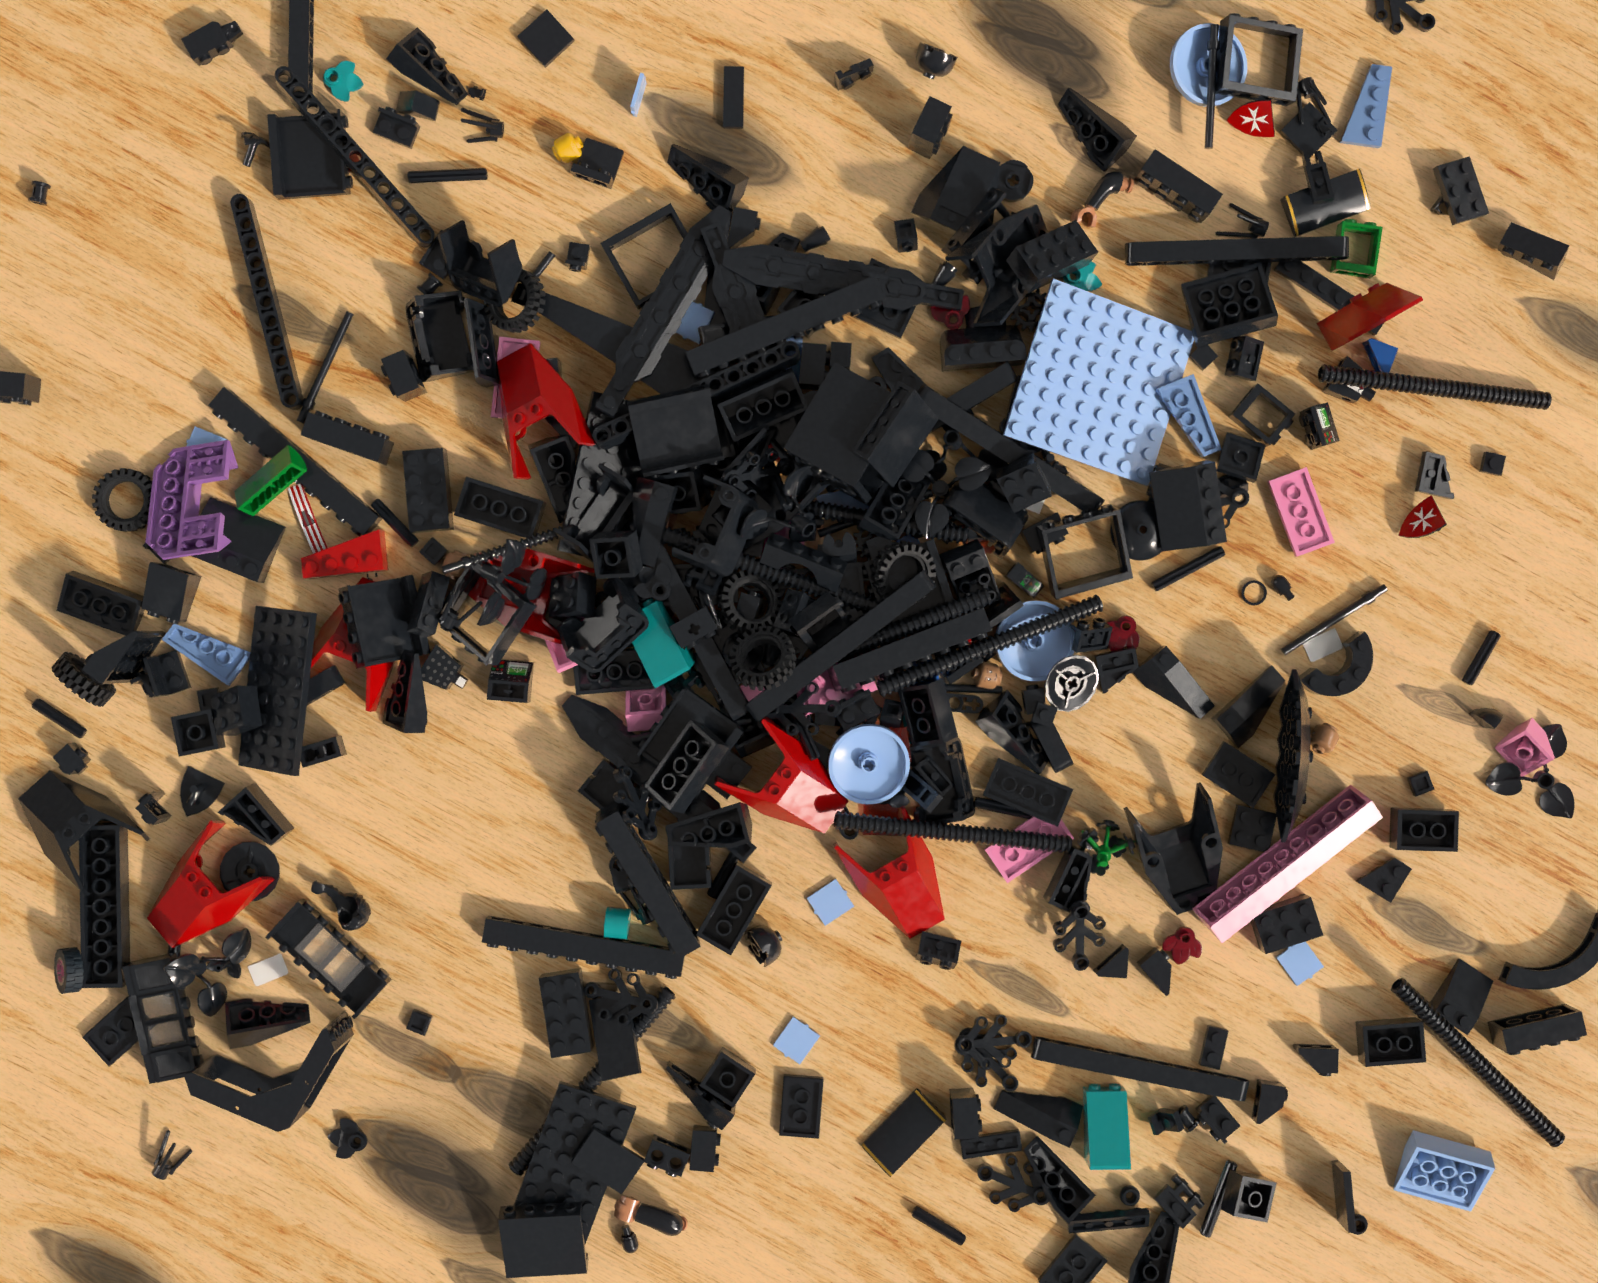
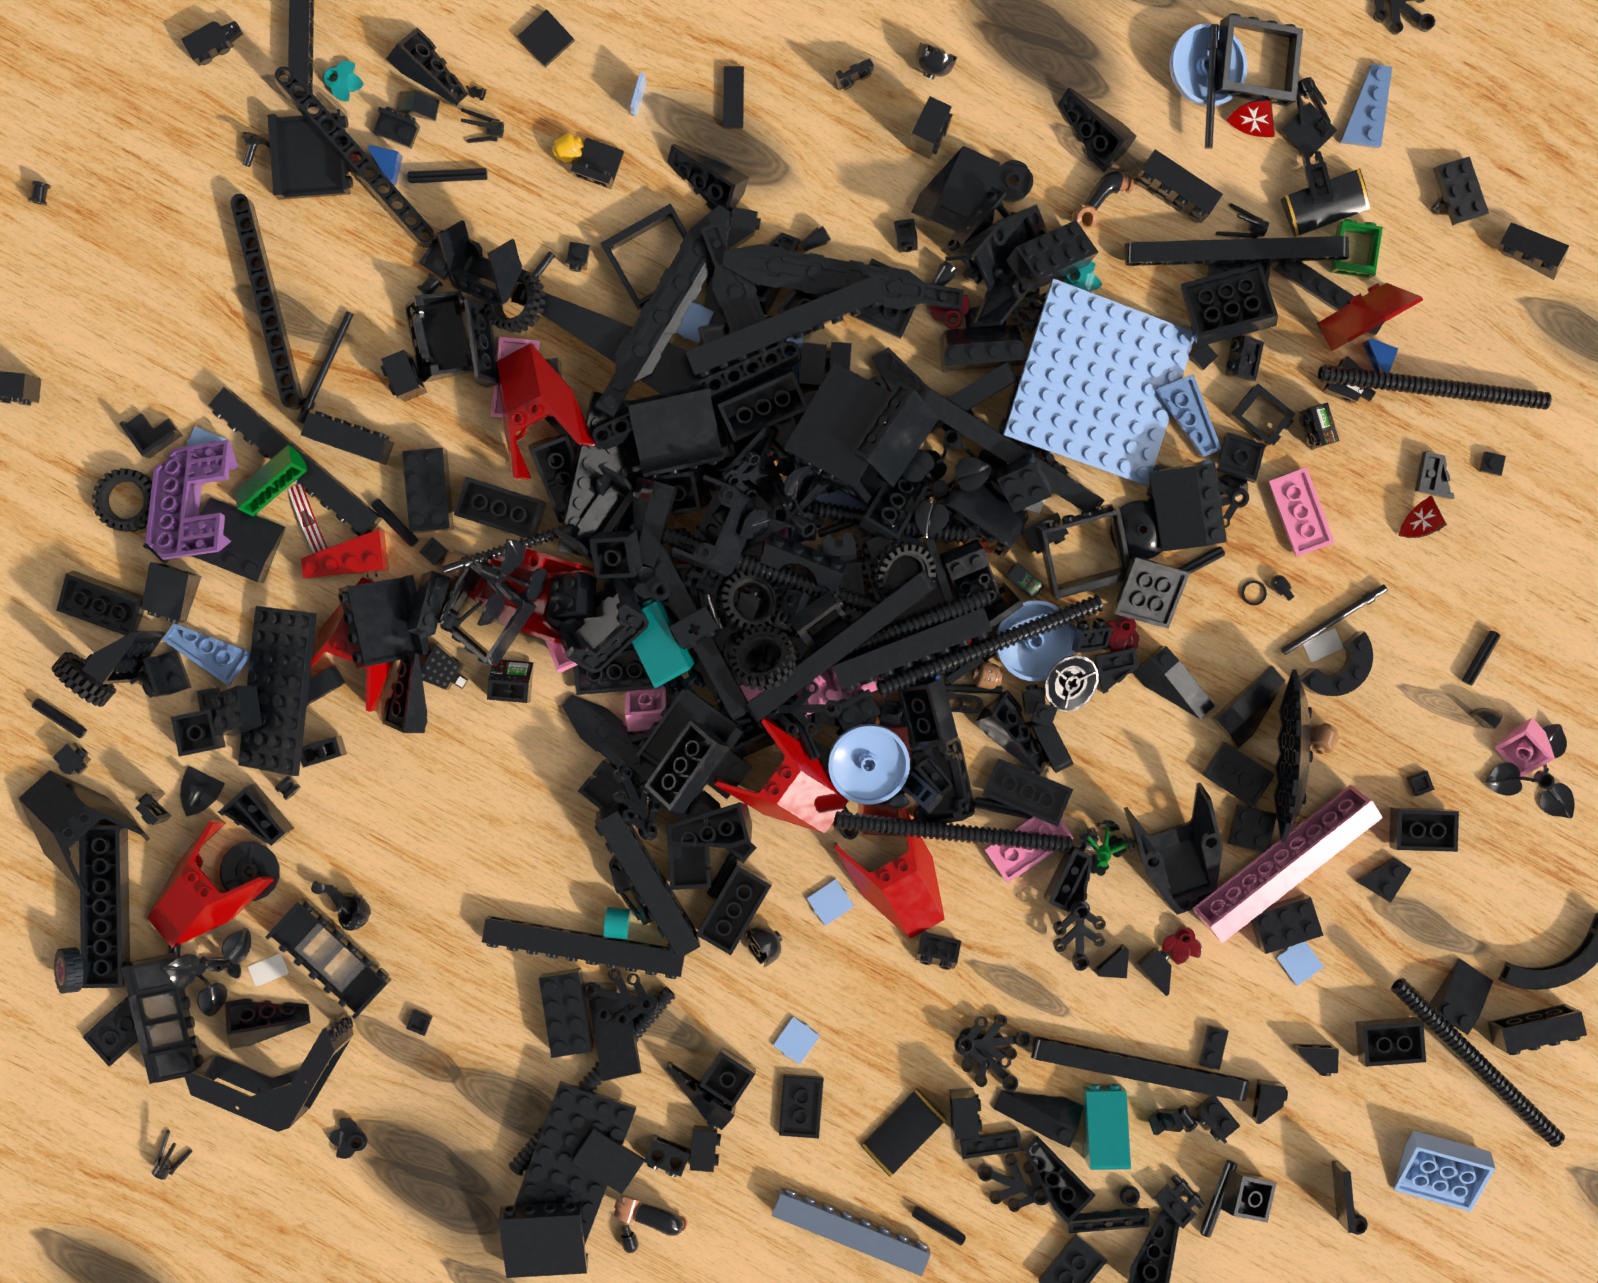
(148, 439): none -> black panel
(287, 787): none -> black wheel
(388, 161): none -> blue slope
(851, 1232): none -> sand blue brick
(1150, 592): none -> plate

